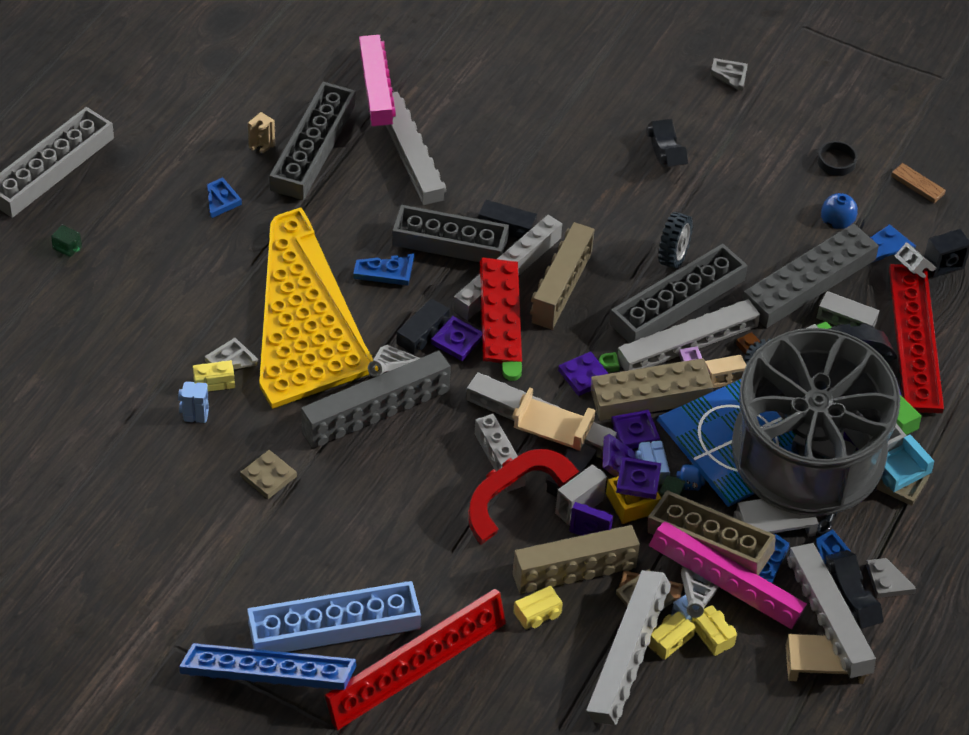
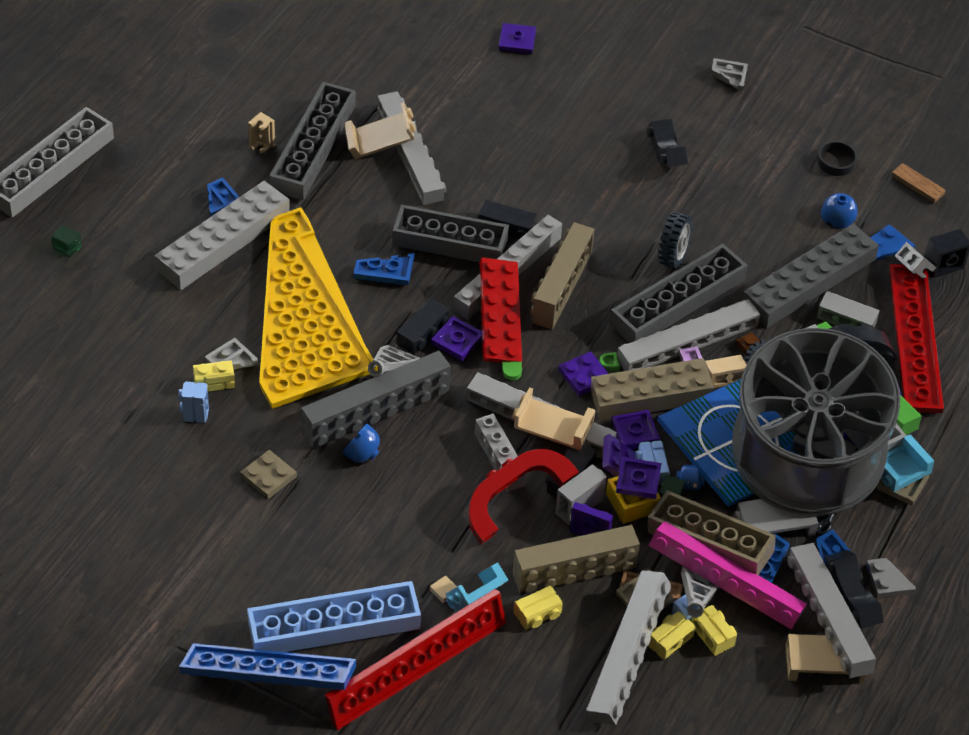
(220, 235): none -> light grey brick
(363, 446): none -> blue cylinder
(377, 80): brick -> none
(380, 134): none -> tan panel
(441, 587): none -> tan tile
(491, 578): none -> medium azure panel
(517, 38): none -> dark purple plate

